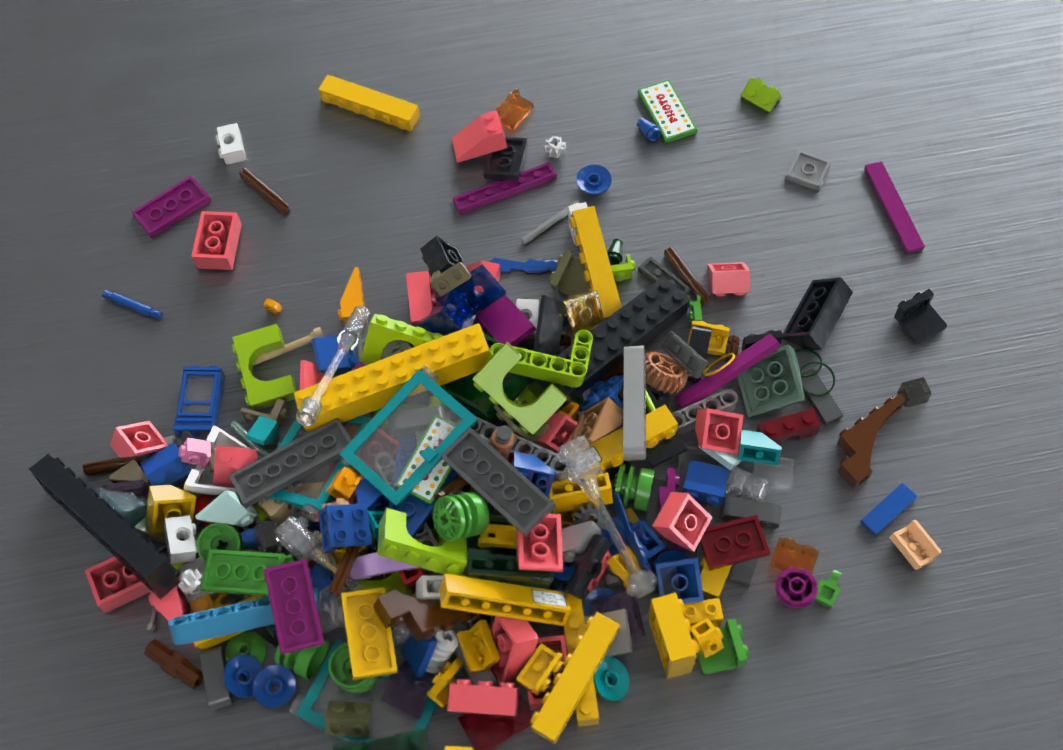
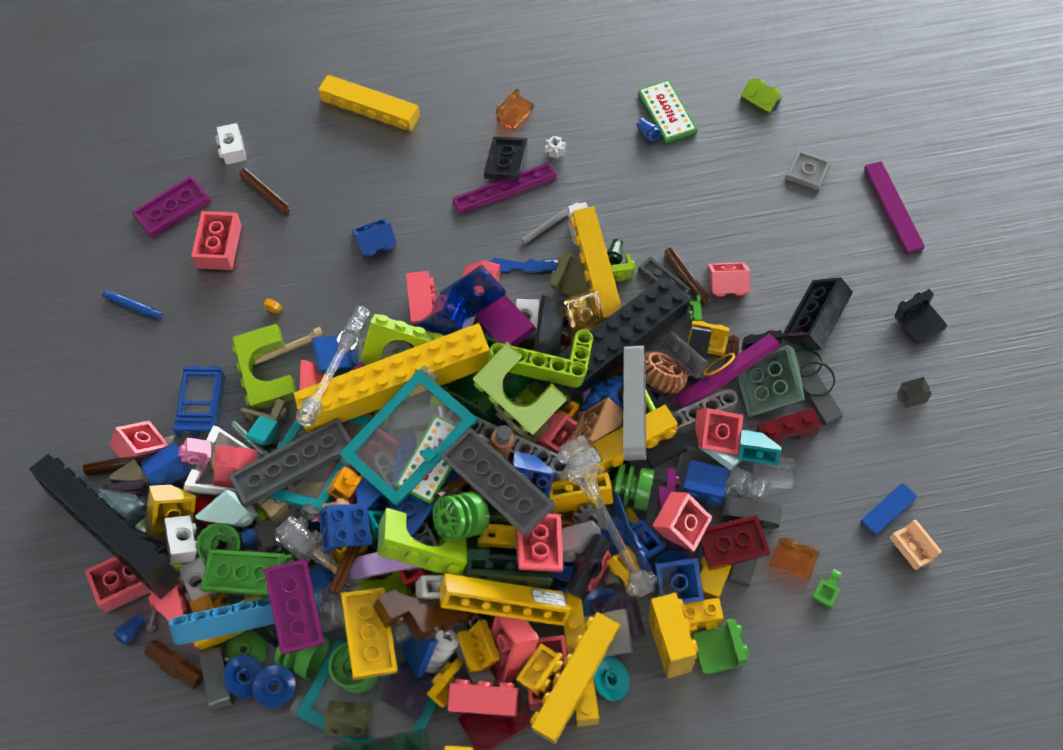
(128, 630): none -> blue cone
(190, 582): white gear -> none
(352, 296): light orange slope -> none
(374, 237): none -> blue slope
(440, 255): black brick -> none
(449, 279): dark tan bracket -> none
(480, 137): coral slope -> none
(593, 173): blue dish -> none
(707, 637): yellow brick -> none
(796, 587): magenta cone -> none
(859, 441): reddish brown arch -> none

